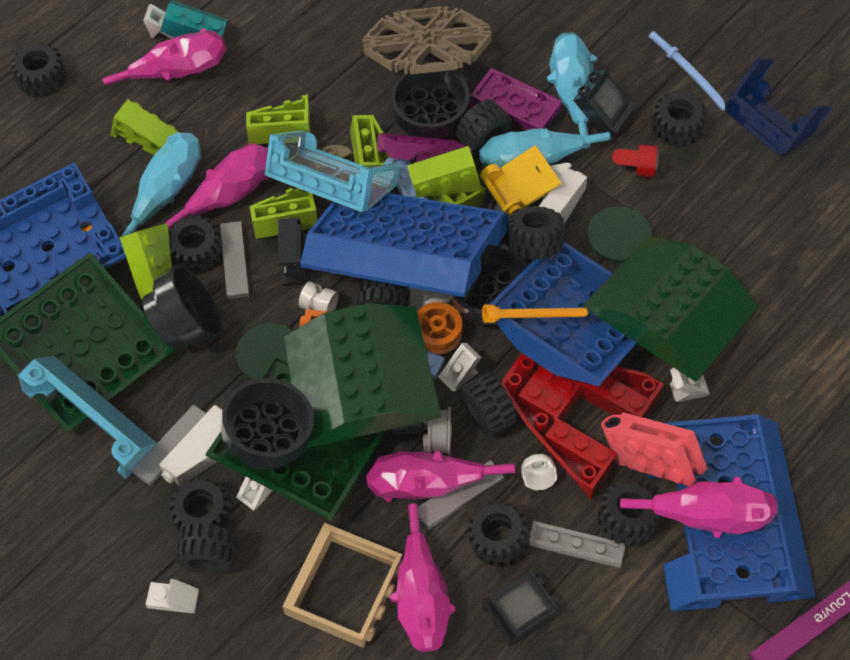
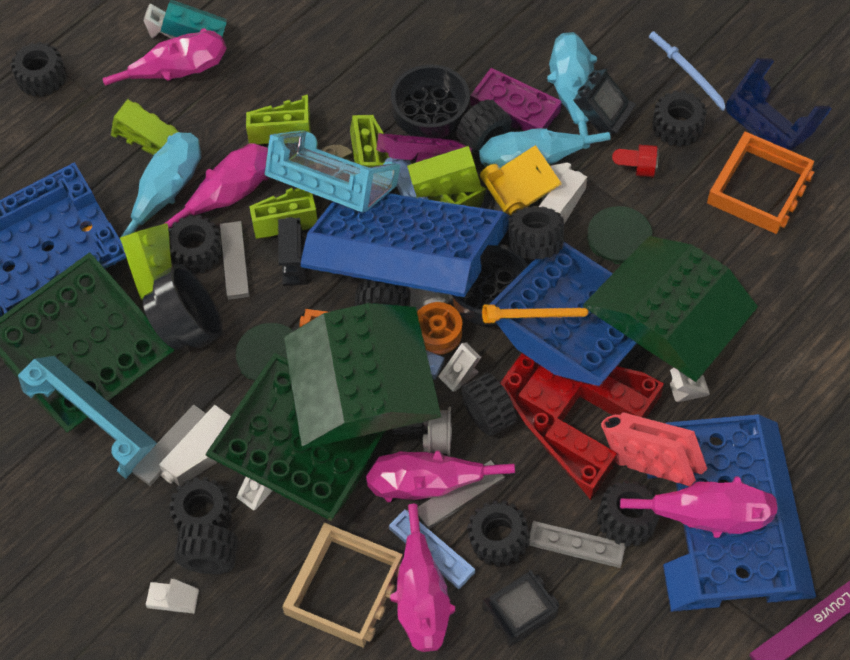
(255, 401): black wheel -> none
(315, 298): white wheel -> none
(421, 40): dark tan plate -> none
(449, 562): none -> light blue plate
(539, 472): white hair -> none
(774, 154): none -> orange window

